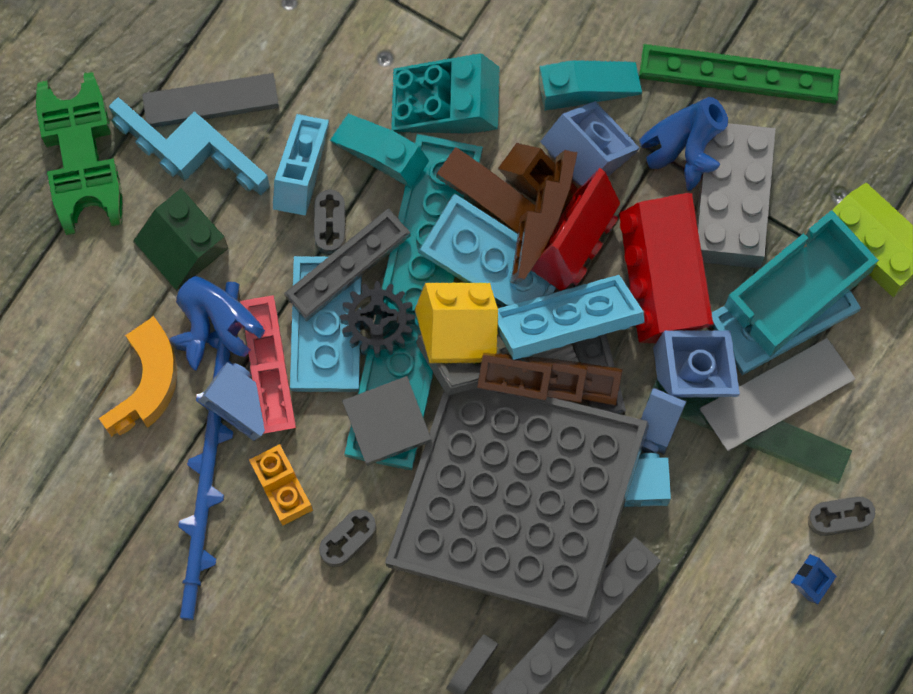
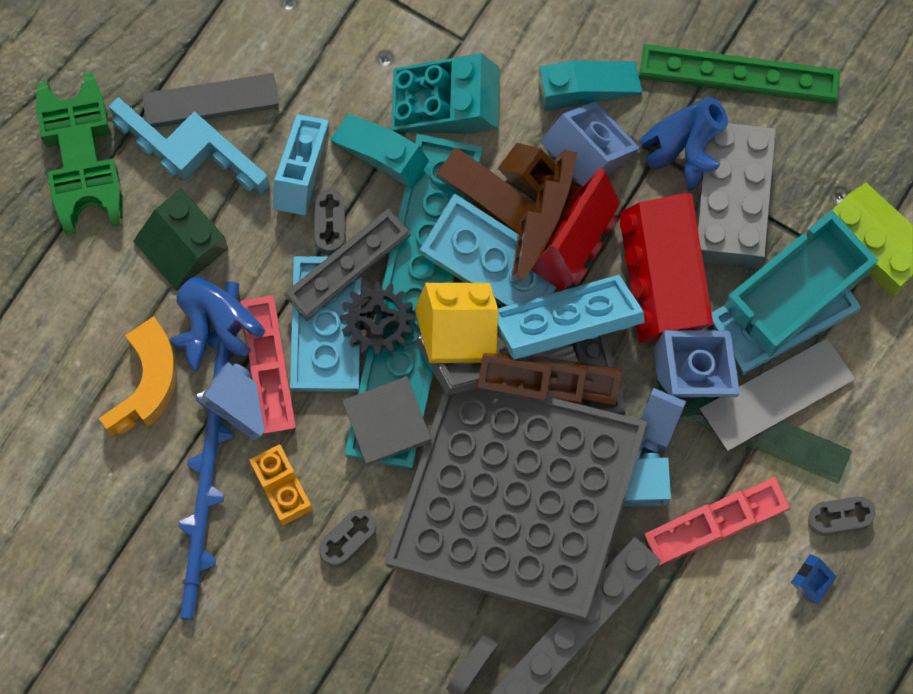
(718, 521): none -> coral slope

